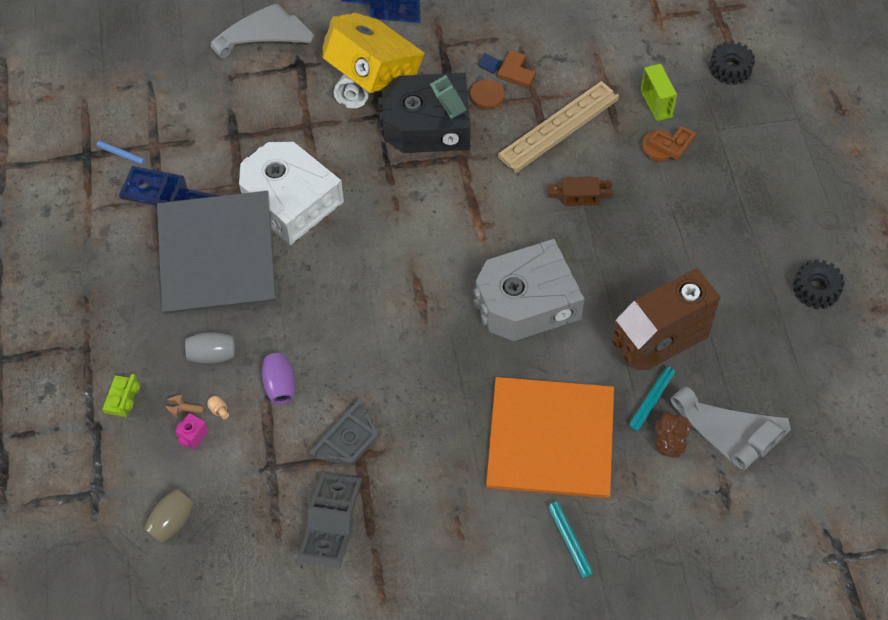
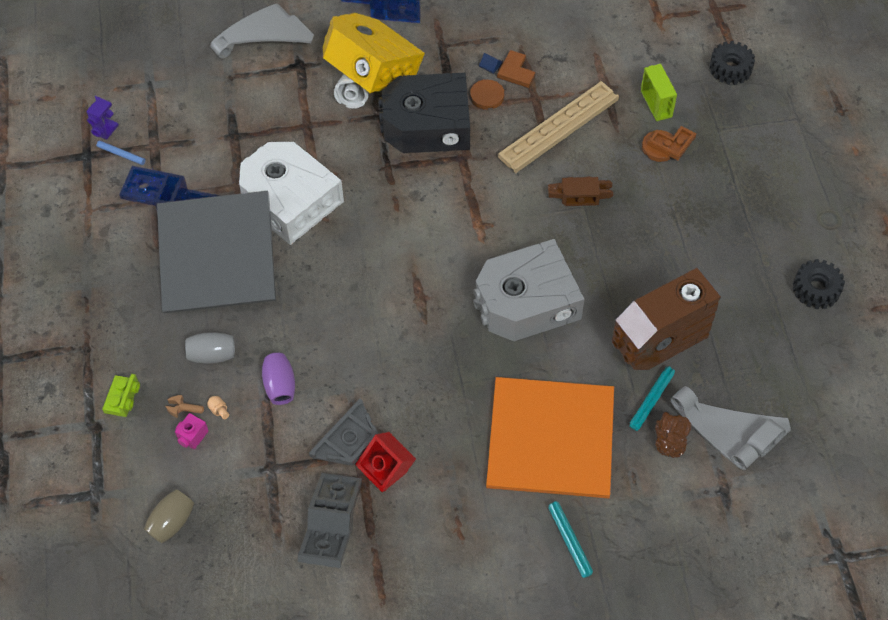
(97, 115): none -> dark purple window
(385, 461): none -> red slope
(448, 96): sand green window -> none

